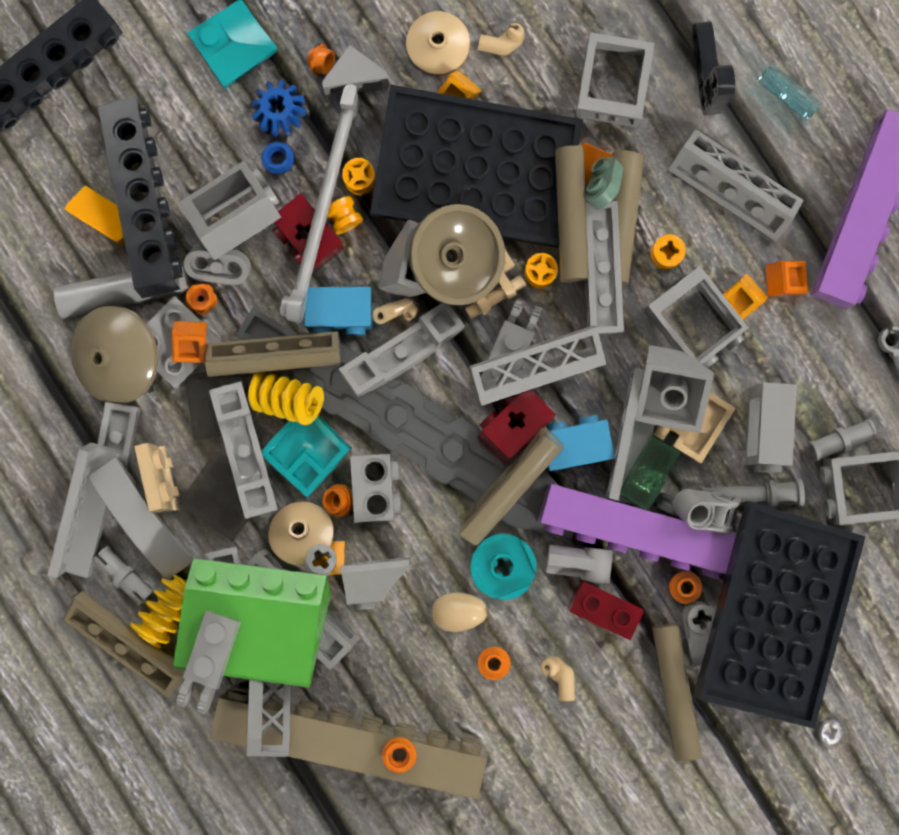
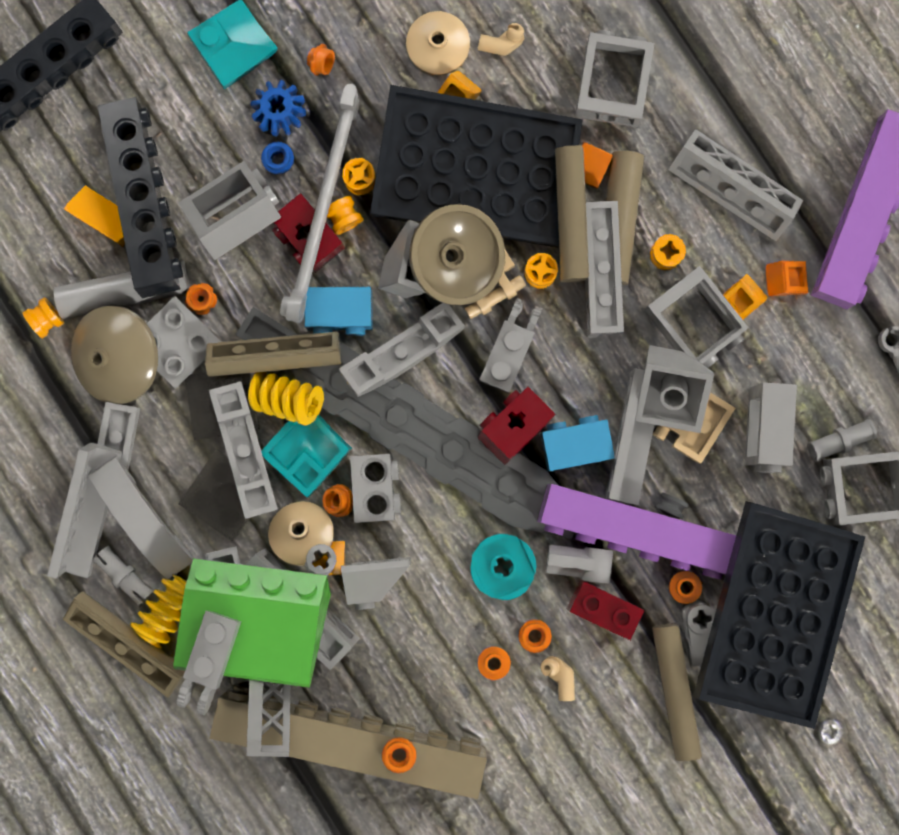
(43, 317): none -> light orange wheel
(157, 478): tan plate -> none
(189, 342): orange slope -> none
(217, 270): light grey plate -> none
(356, 70): light grey slope -> none
(394, 309): tan arm -> none
(458, 612): tan animal -> none
(510, 486): dark tan brick -> none
(539, 373): light grey fence -> none
(542, 643): none -> orange plate
(604, 182): sand green plate -> none
(649, 472): clear green slope -> none
(706, 509): light grey piece -> none
(714, 82): black beam -> none
(768, 494): light grey pin -> none
(789, 92): clear light blue slope -> none

